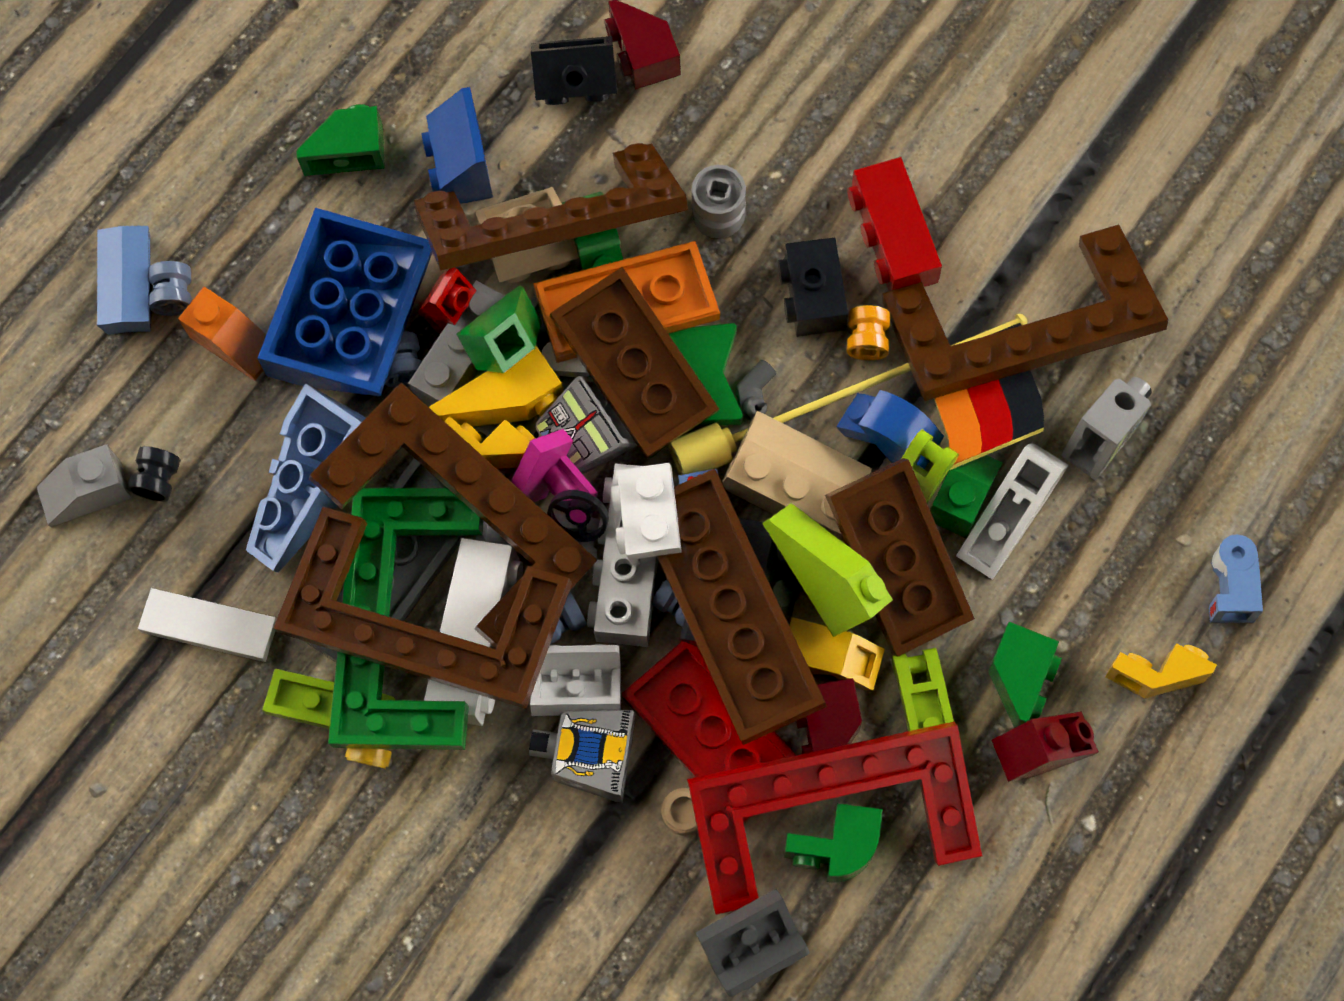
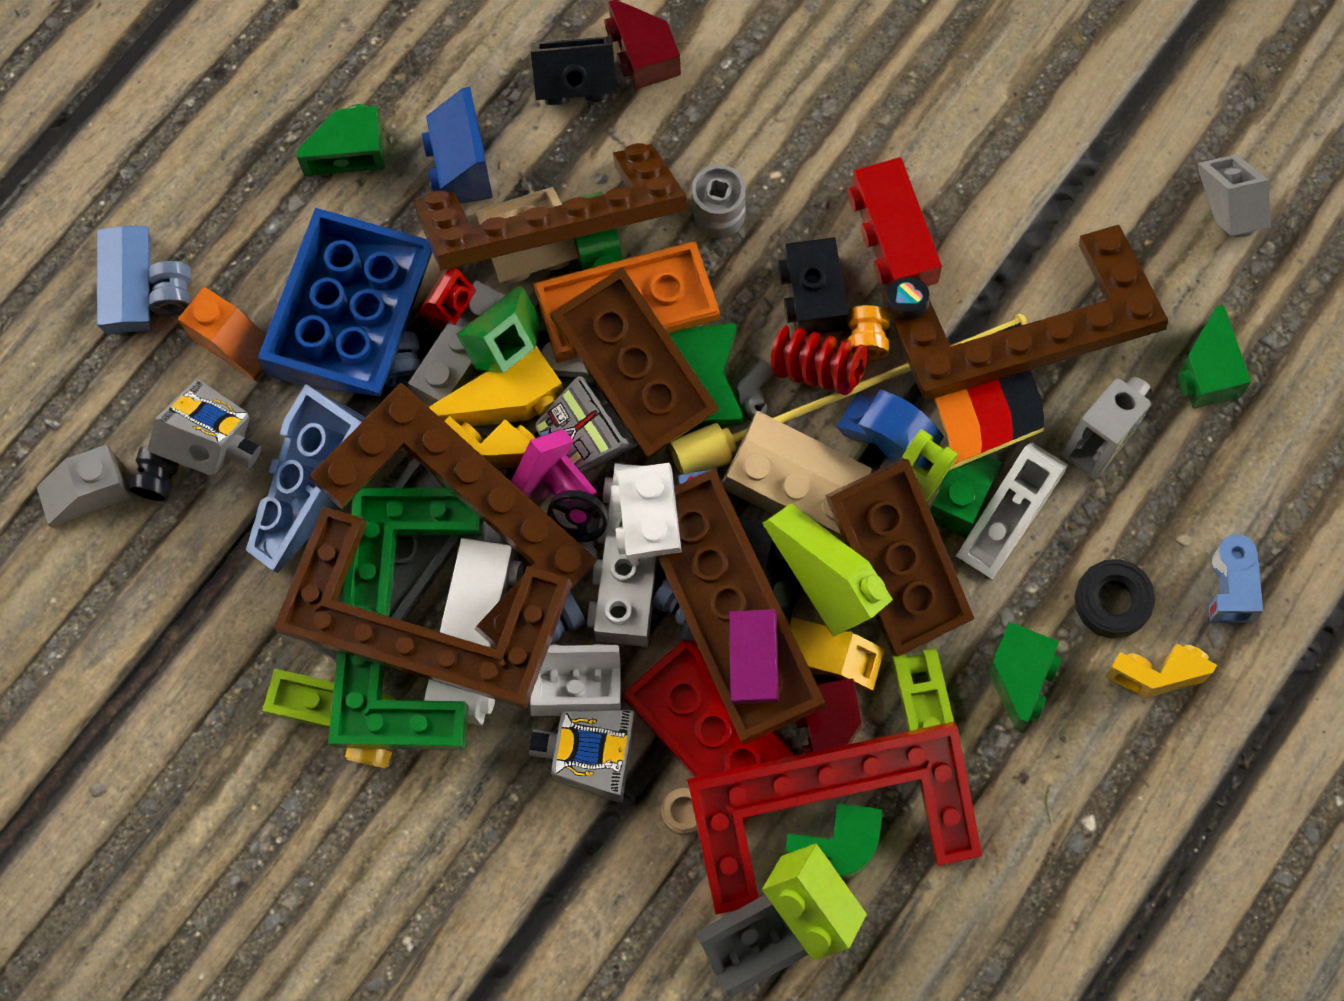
(203, 431): none -> light grey torso
(208, 625): white tile -> none
(753, 657): none -> magenta tile
(814, 902): none -> lime brick
(818, 363): none -> red piece
(908, 298): none -> black tile
(1044, 745): dark red slope -> none
(1128, 576): none -> black tyre
(1214, 365): none -> green slope
(1236, 195): none -> light grey slope

